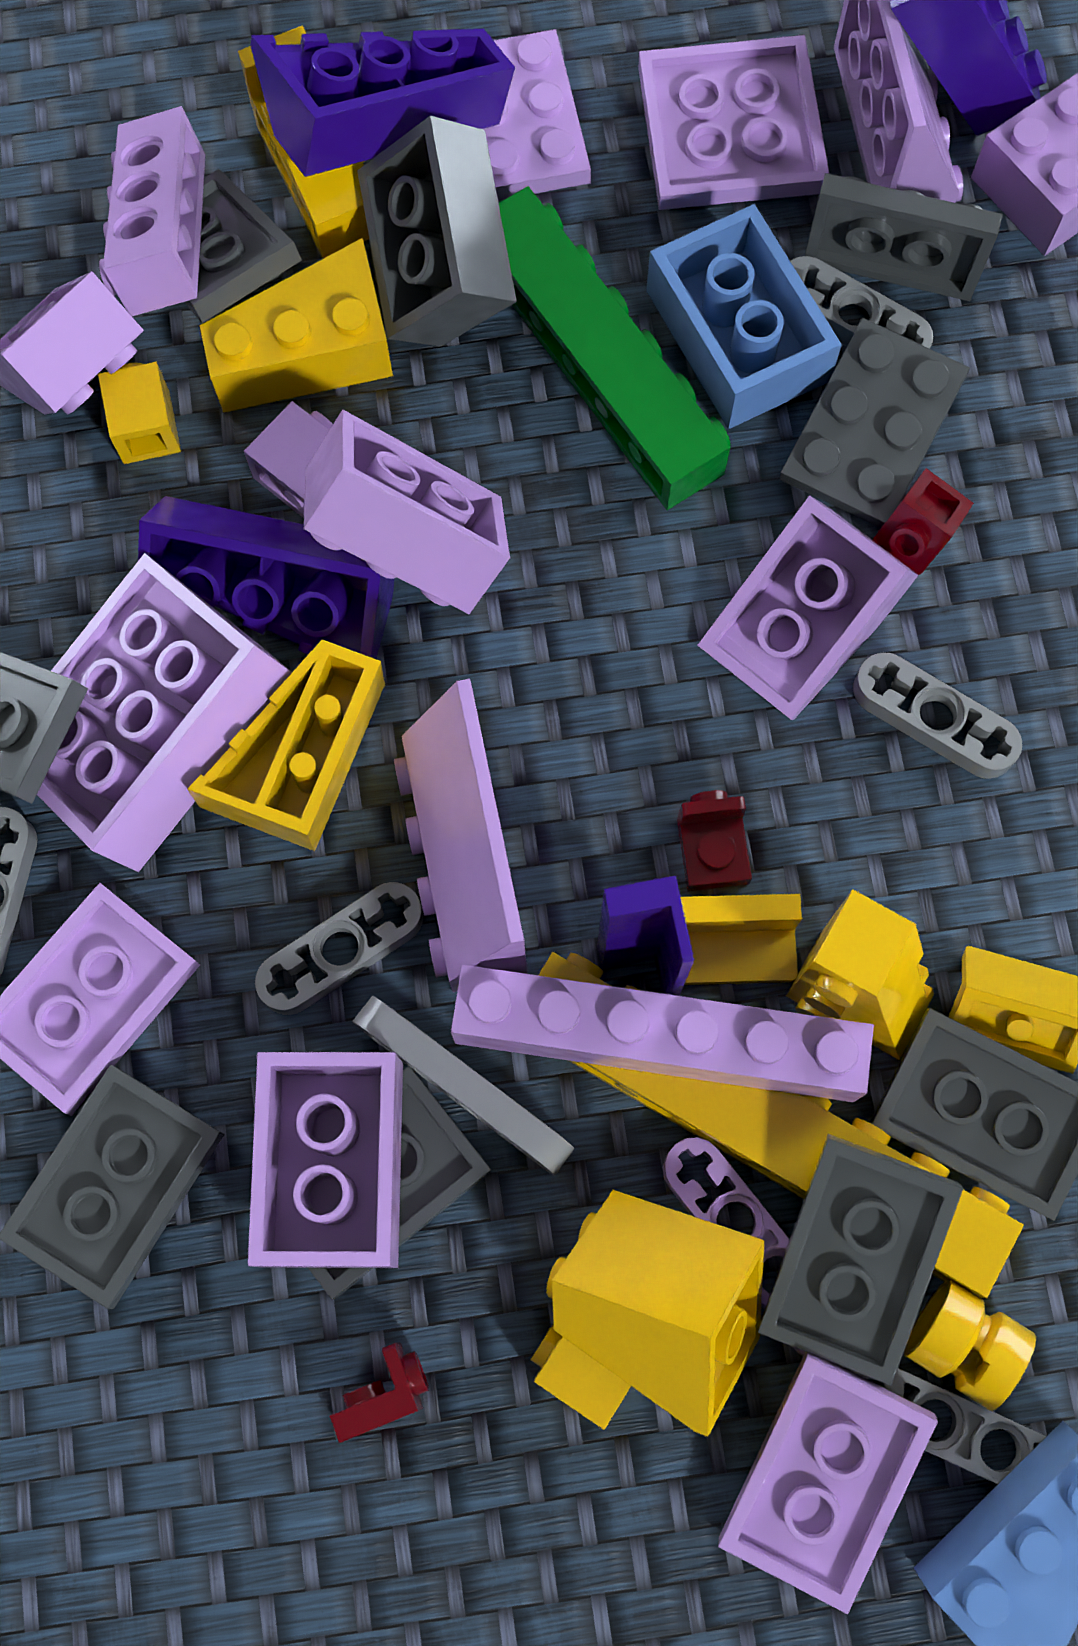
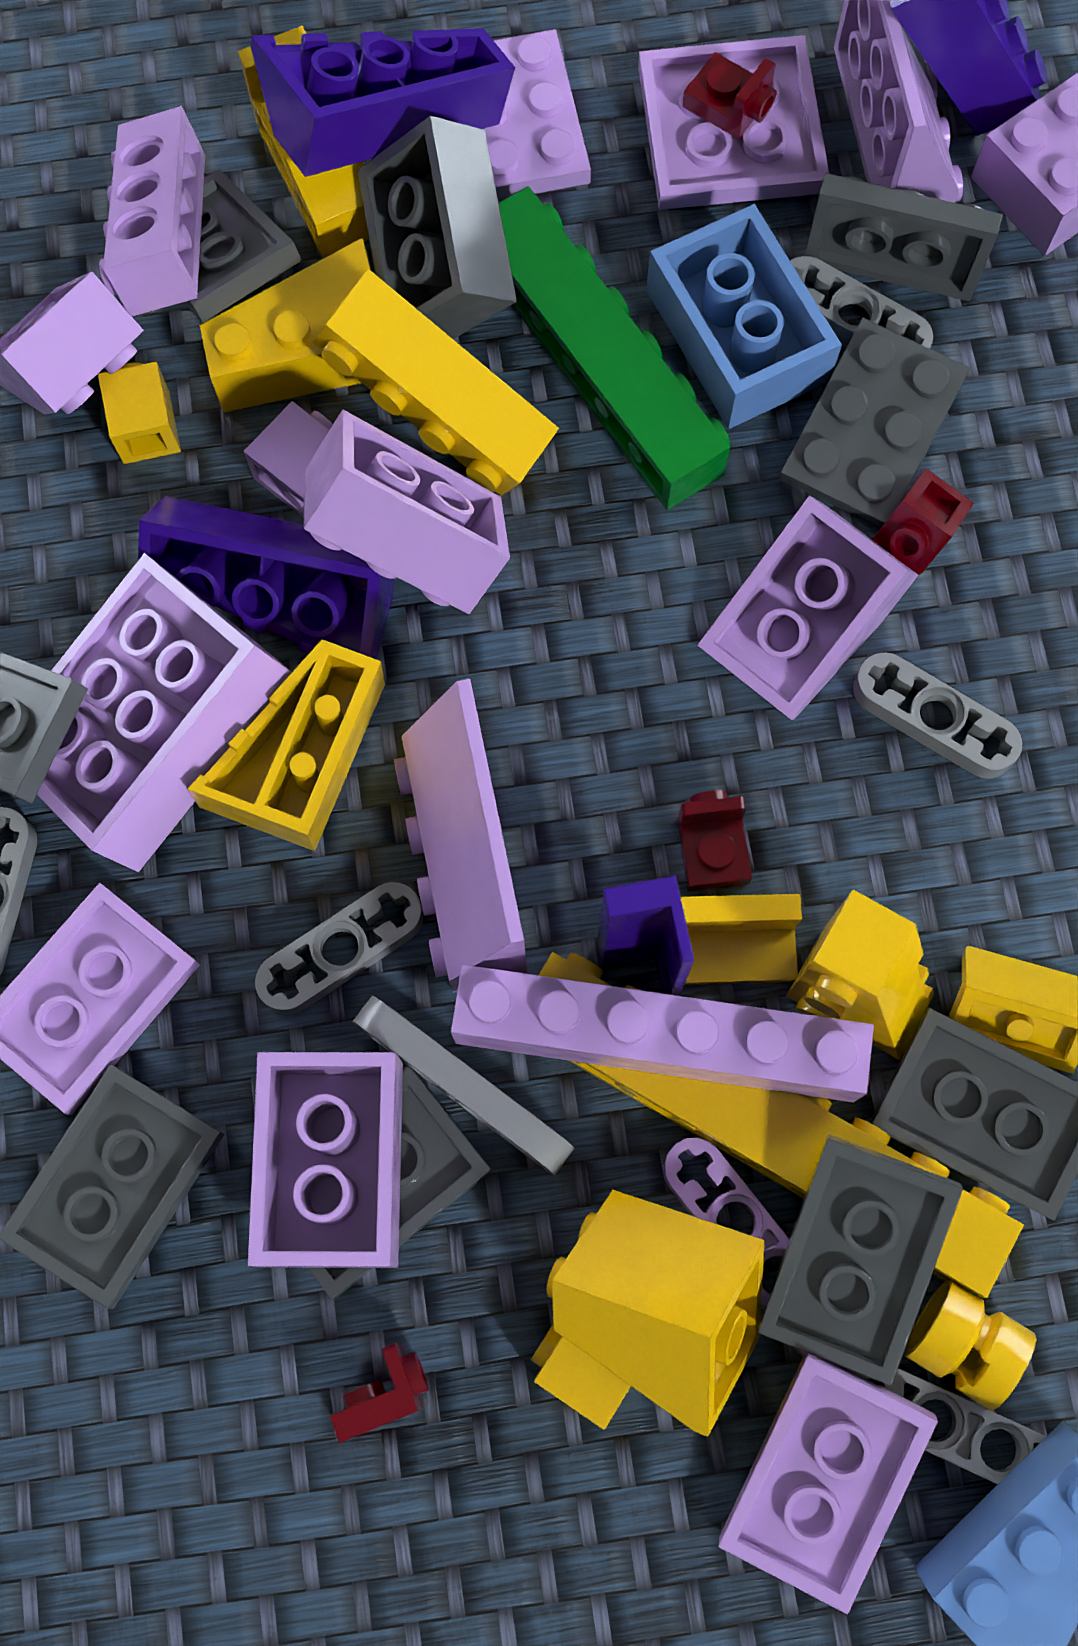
(434, 385): none -> yellow brick
(731, 94): none -> dark red bracket

